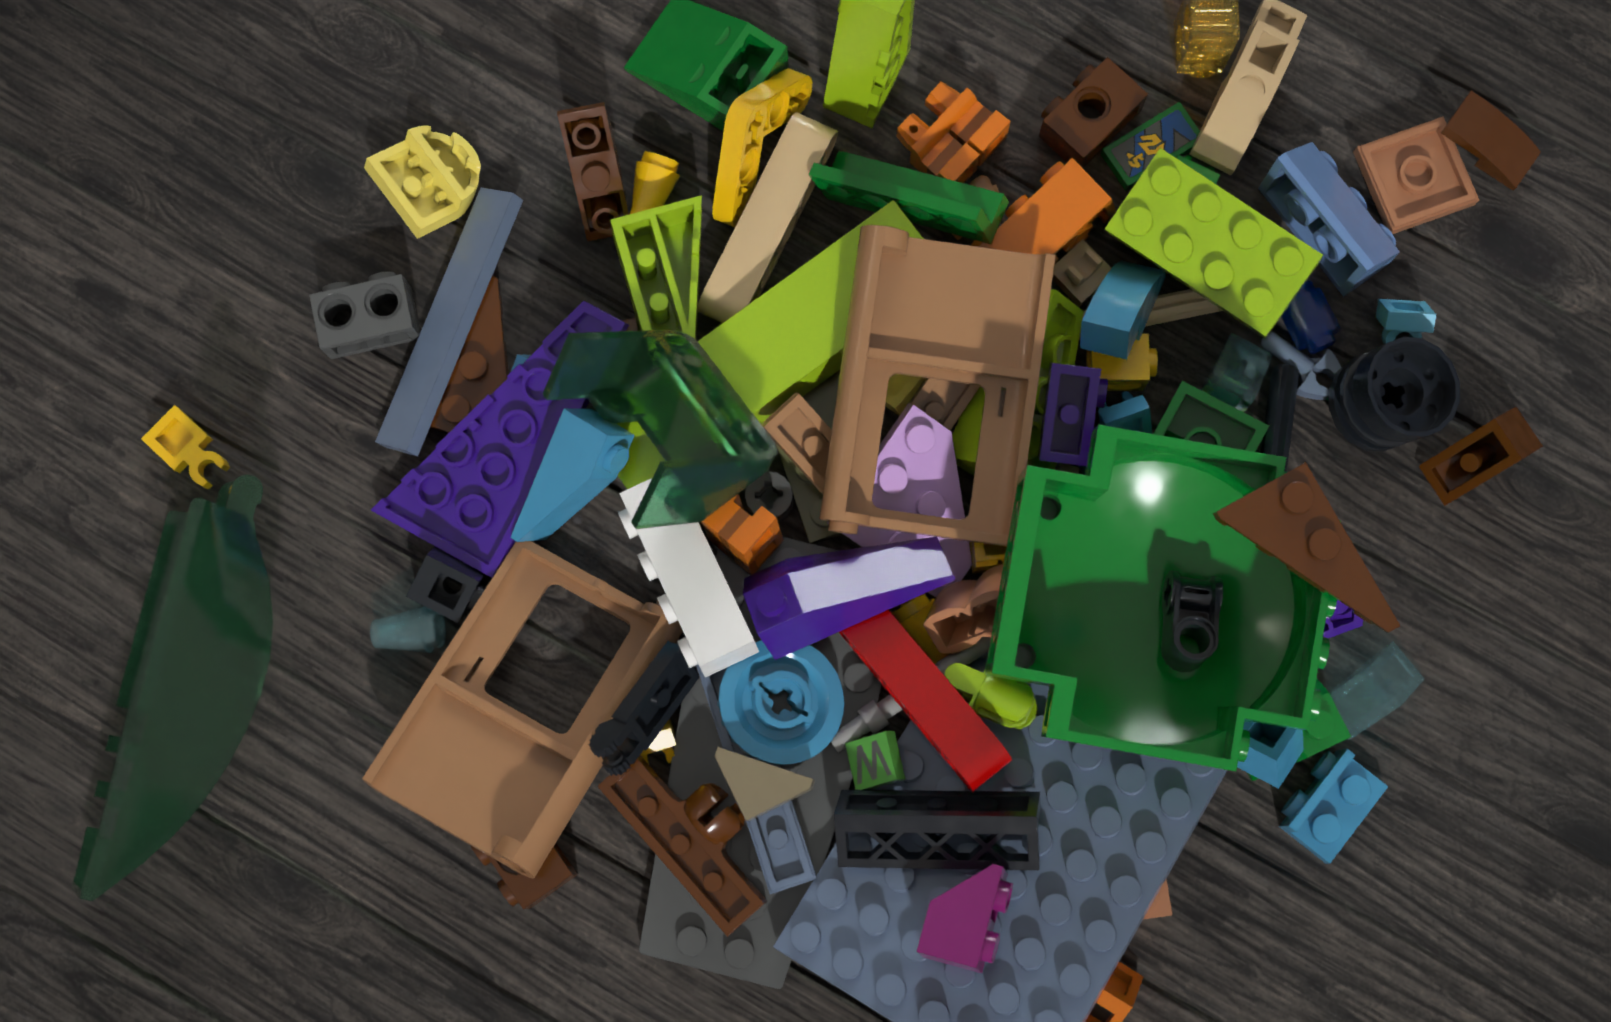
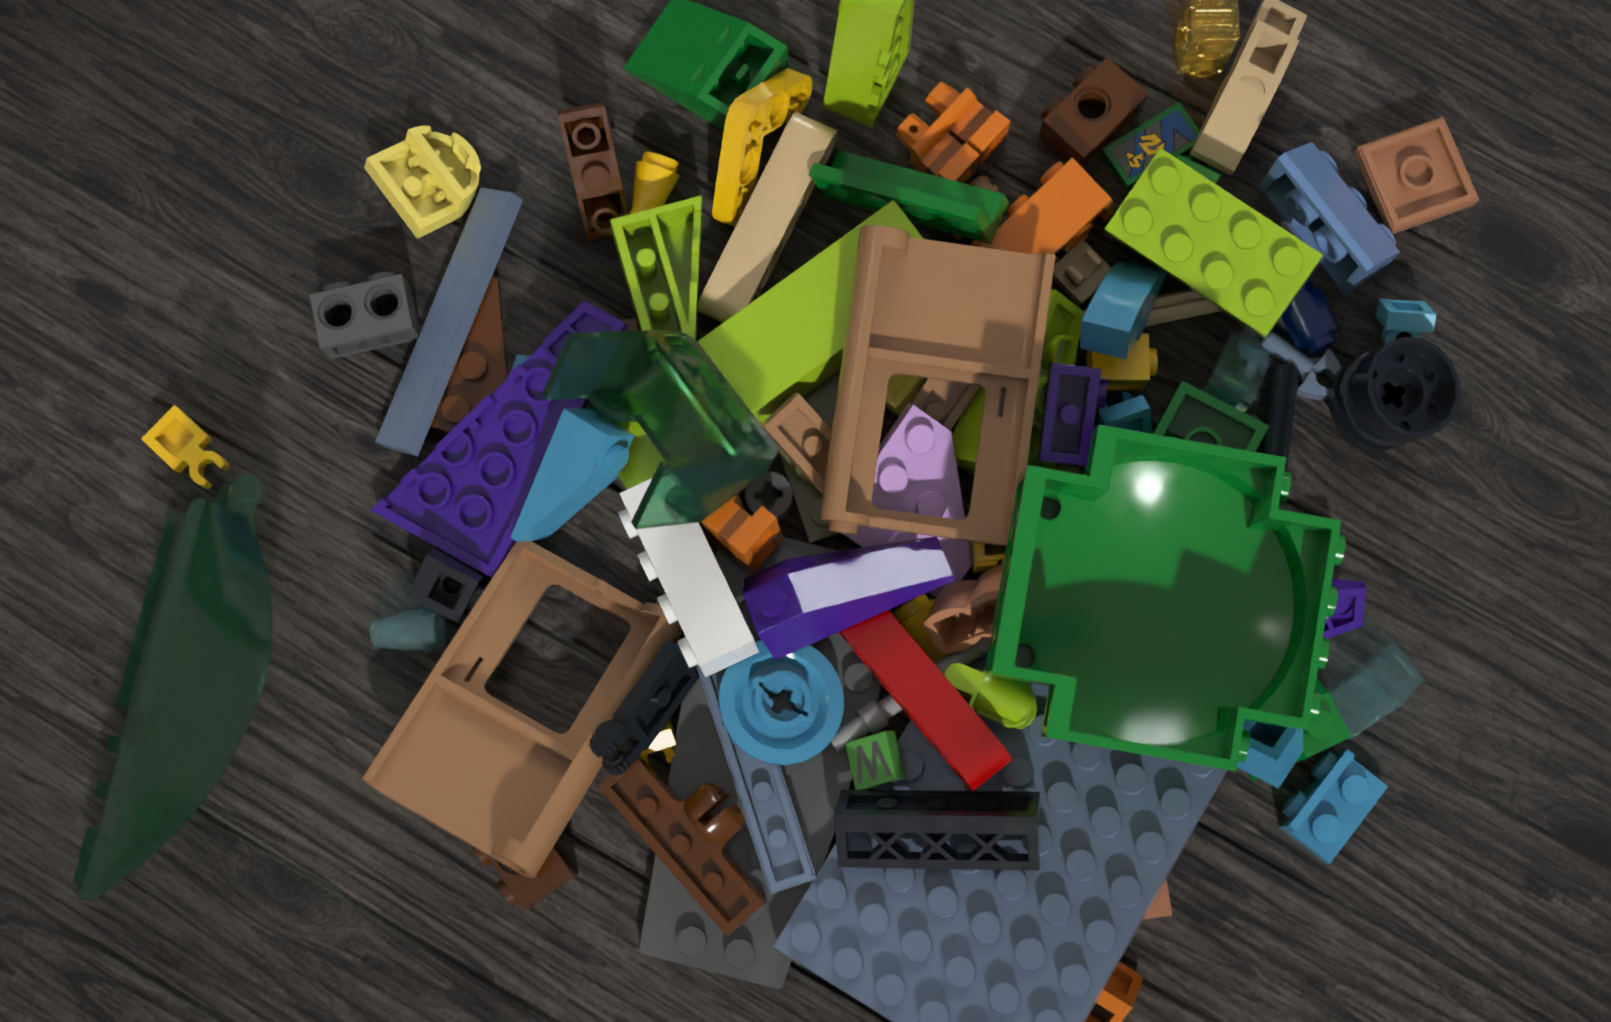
(759, 785): dark tan slope -> none
(963, 921): magenta slope -> none
(1192, 610): black piece -> none
(1301, 529): reddish brown wing -> none
(1480, 456): reddish brown slope -> none
(1493, 138): reddish brown slope -> none

